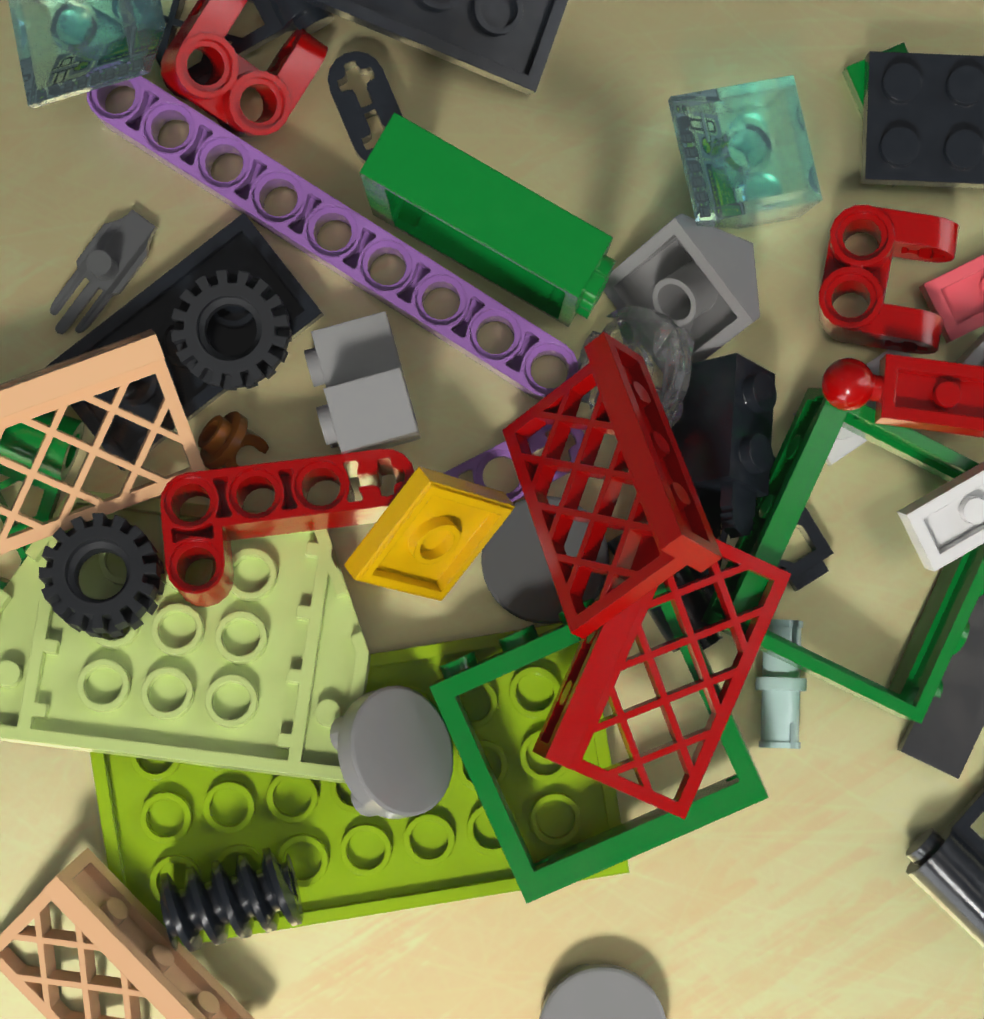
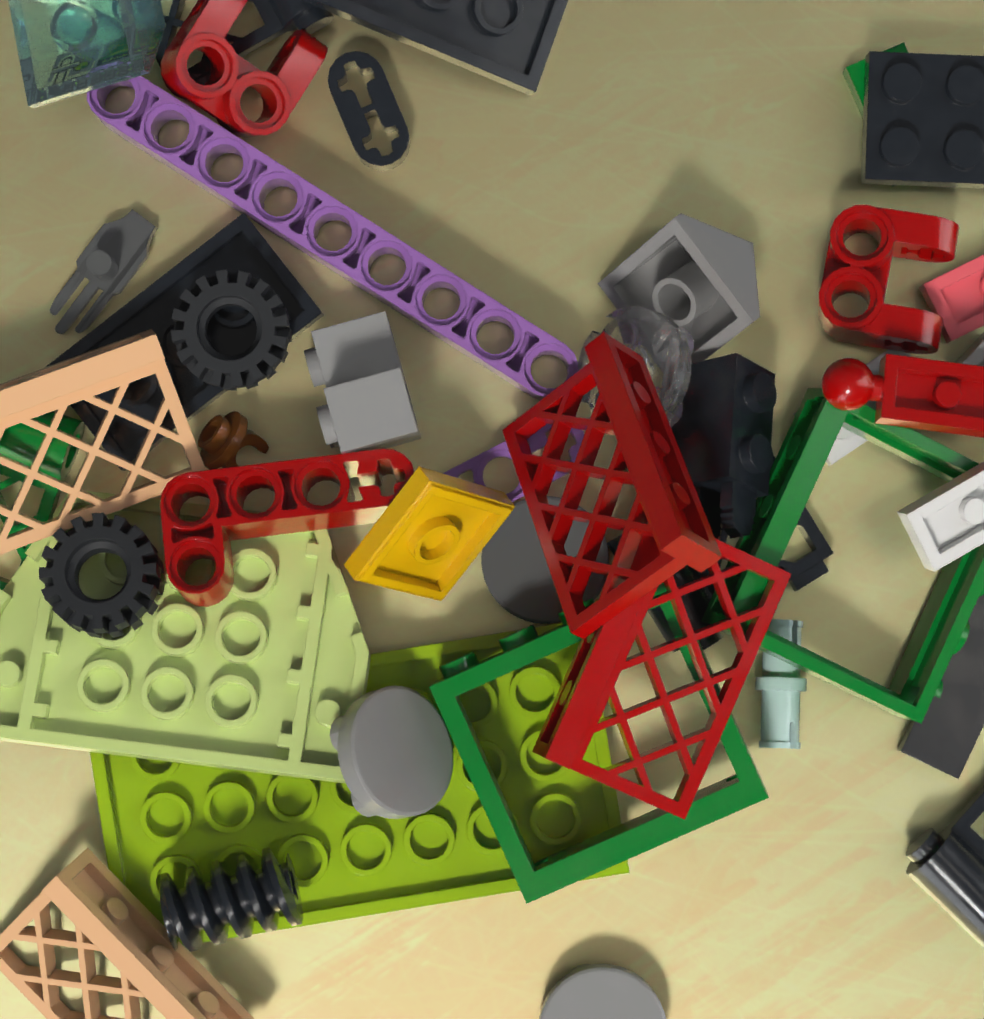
(486, 221): green window -> none
(746, 153): clear light blue slope -> none

